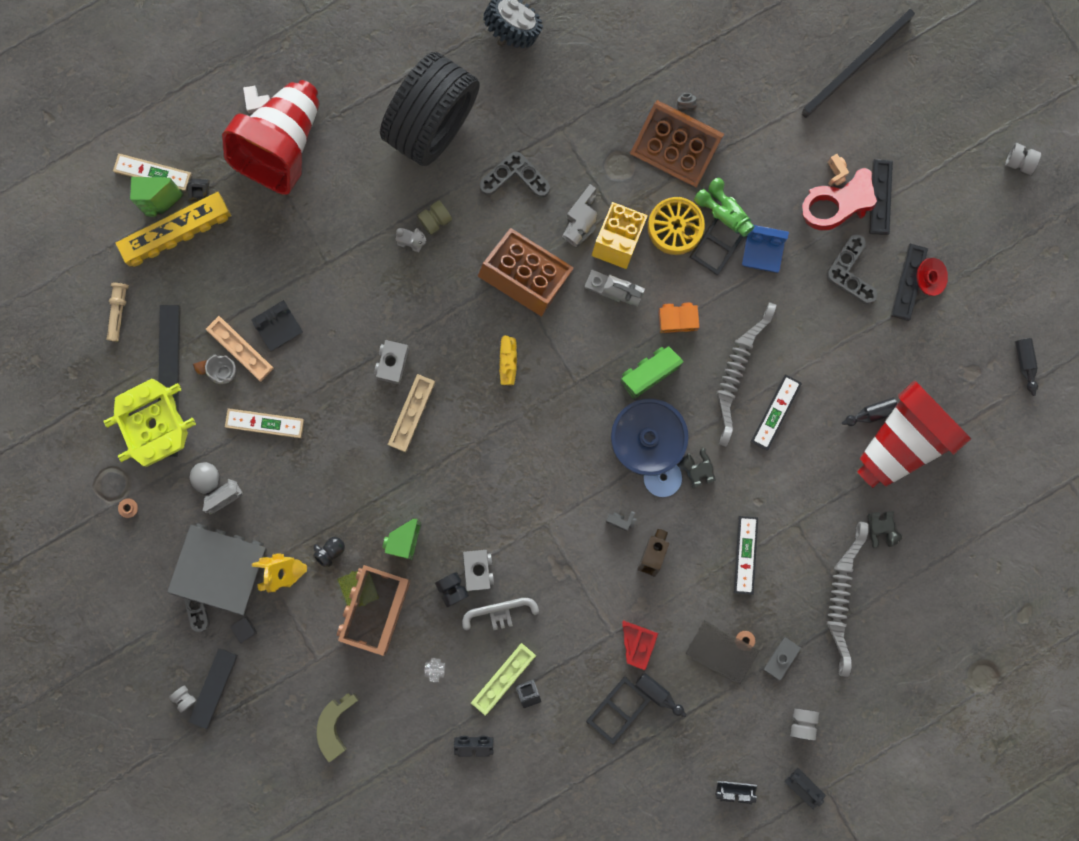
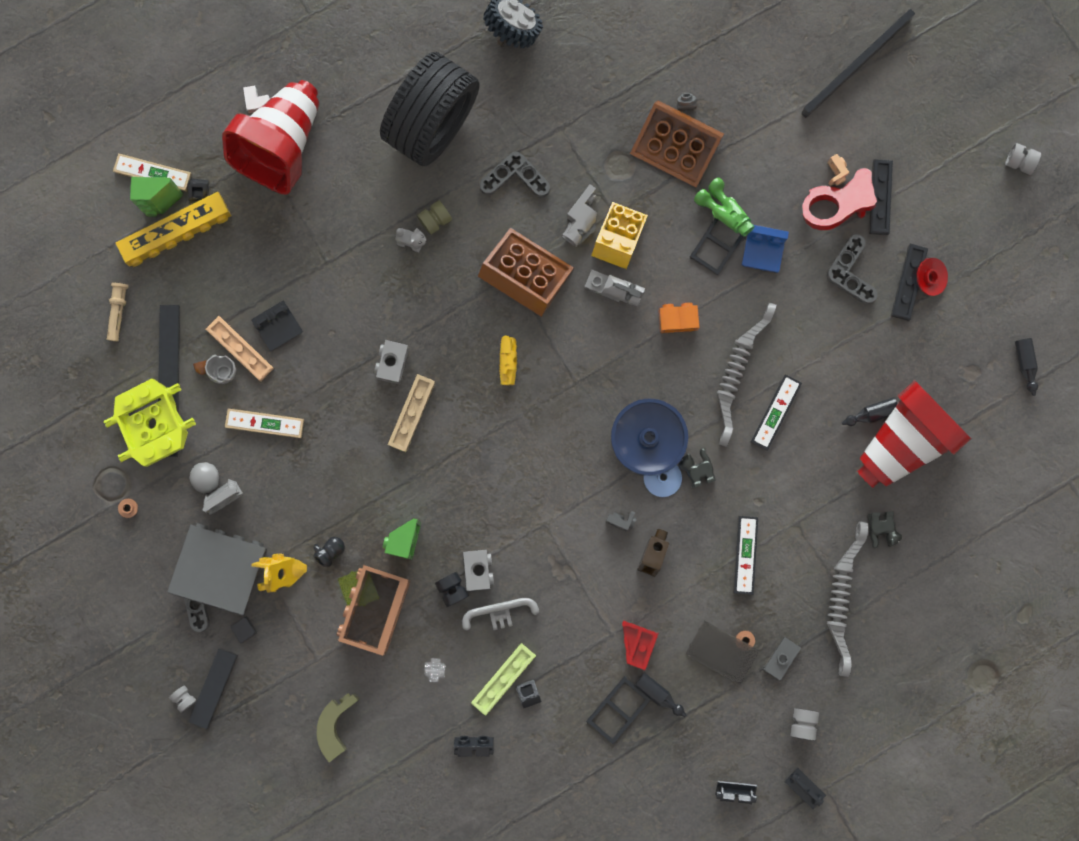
(651, 371): bright green slope -> none
(683, 224): yellow piece -> none

